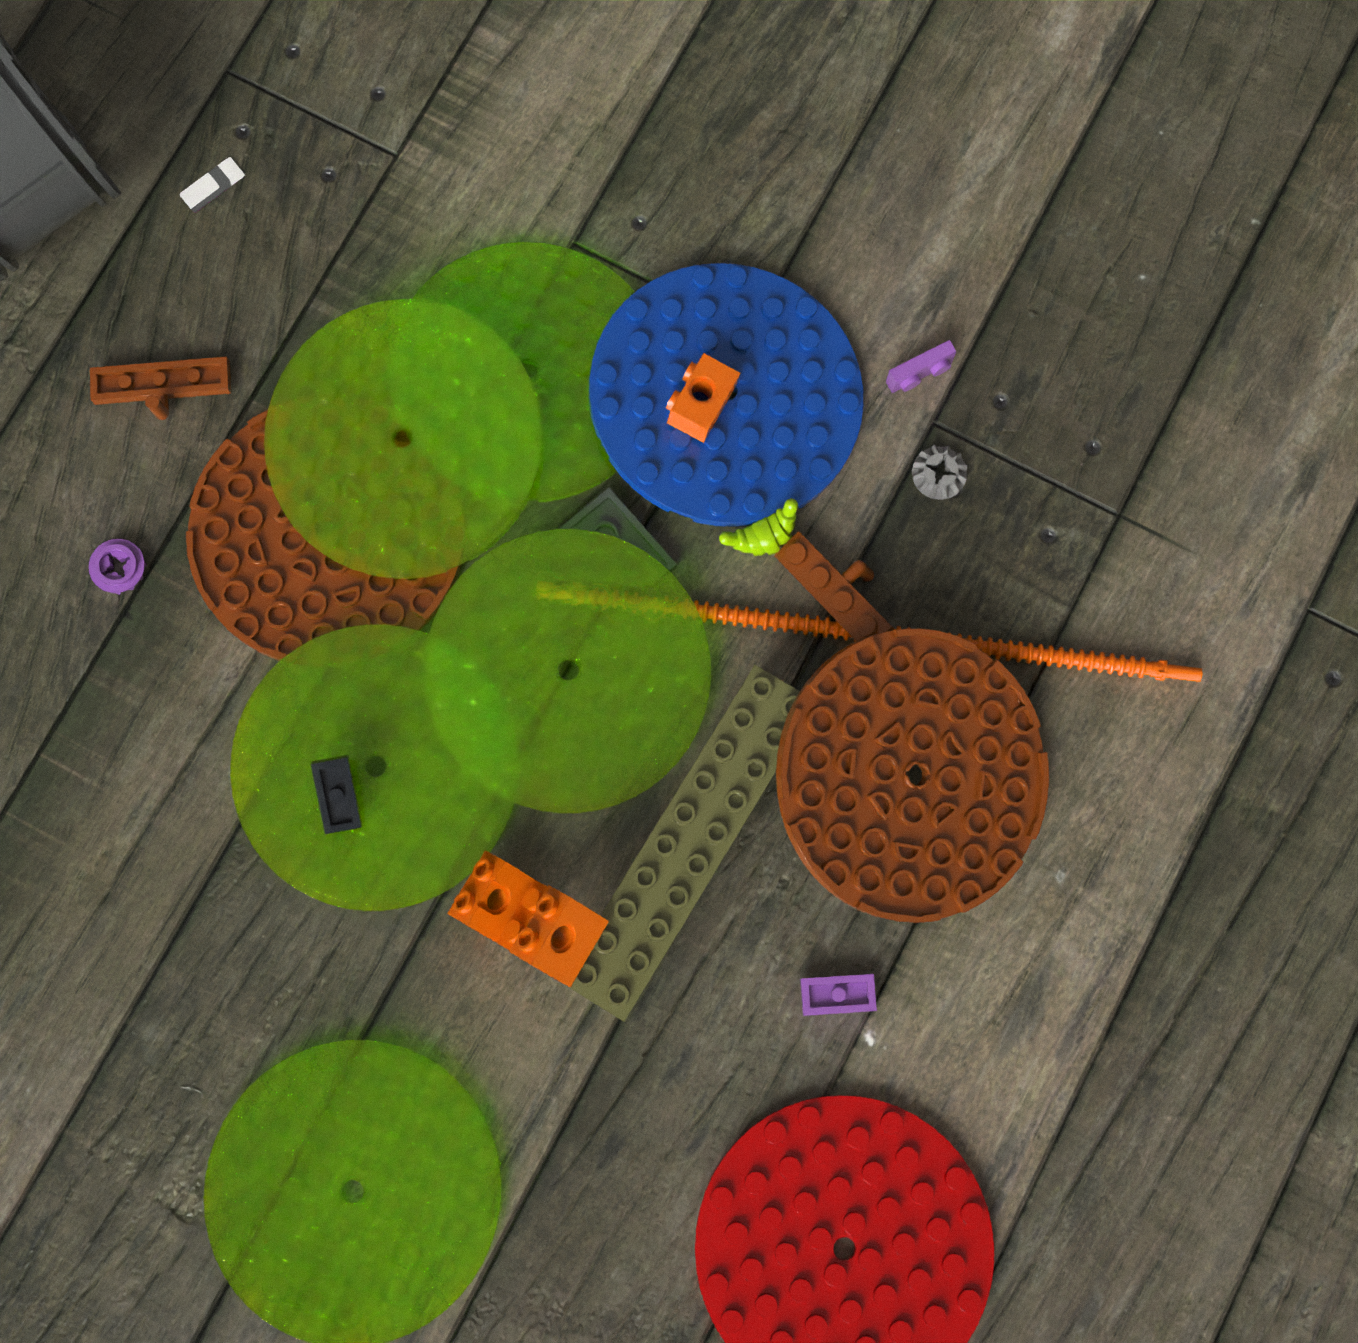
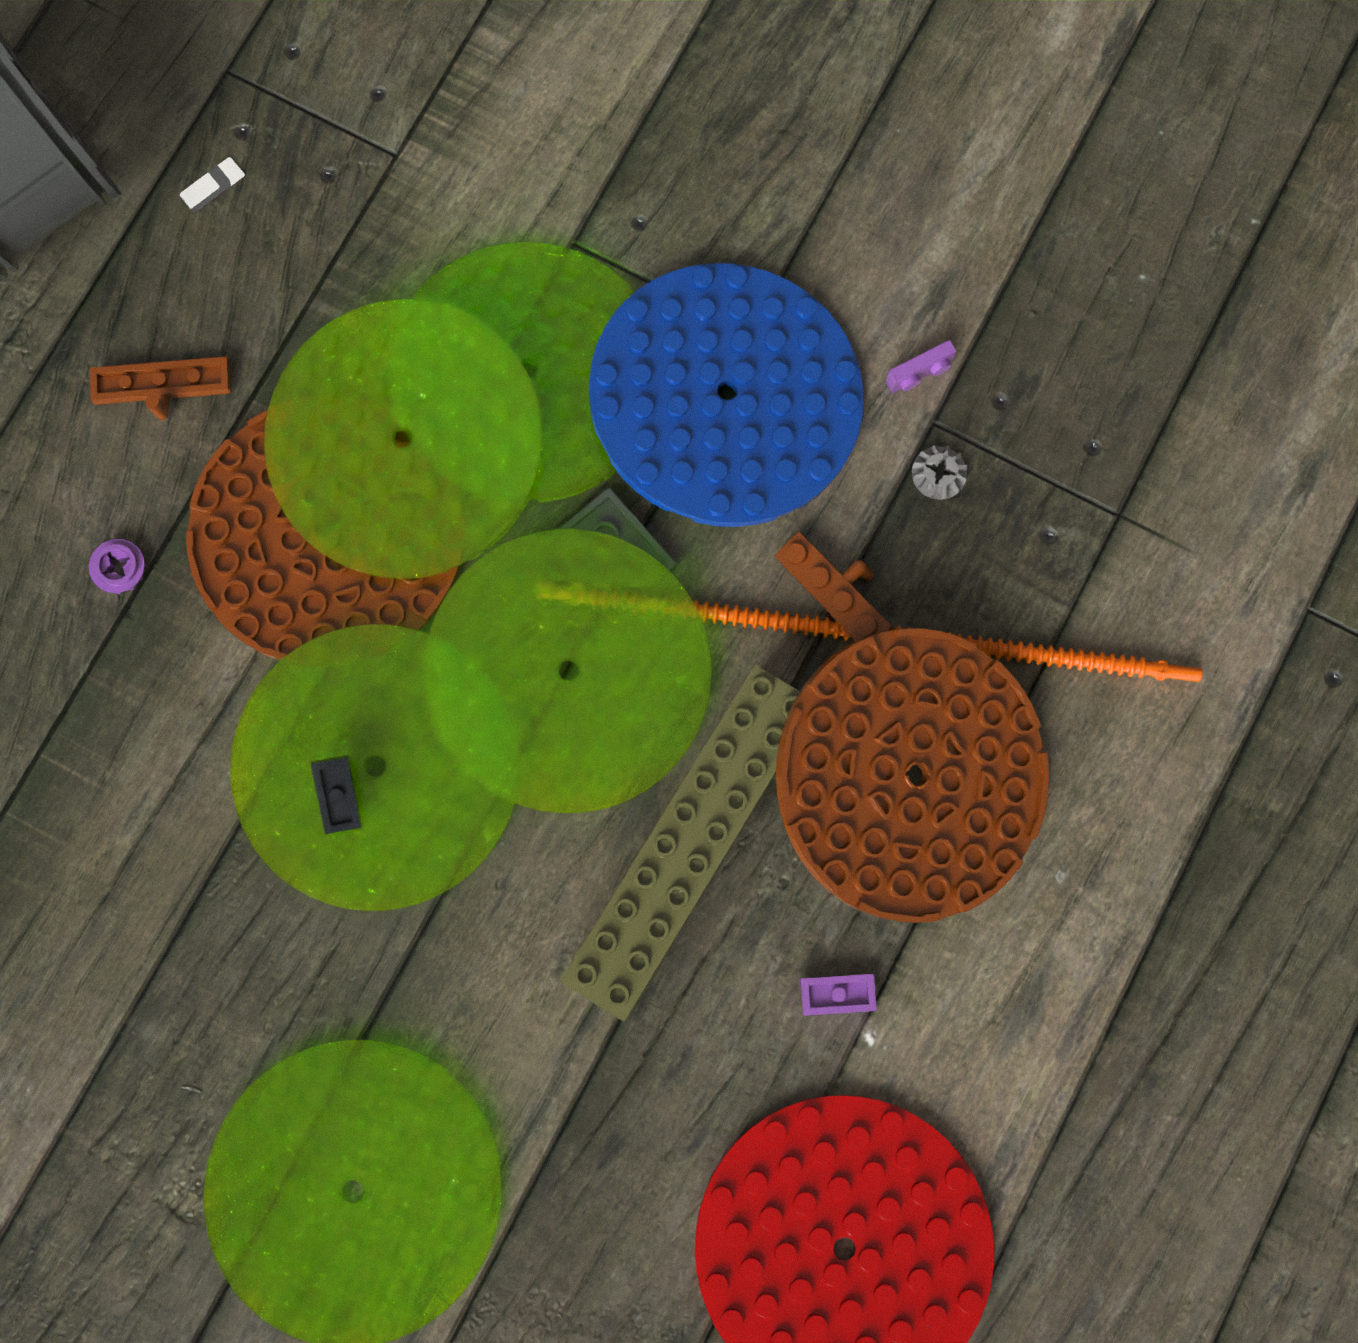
(528, 918): orange plate -> none
(697, 416): orange brick -> none
(766, 534): lime piece -> none

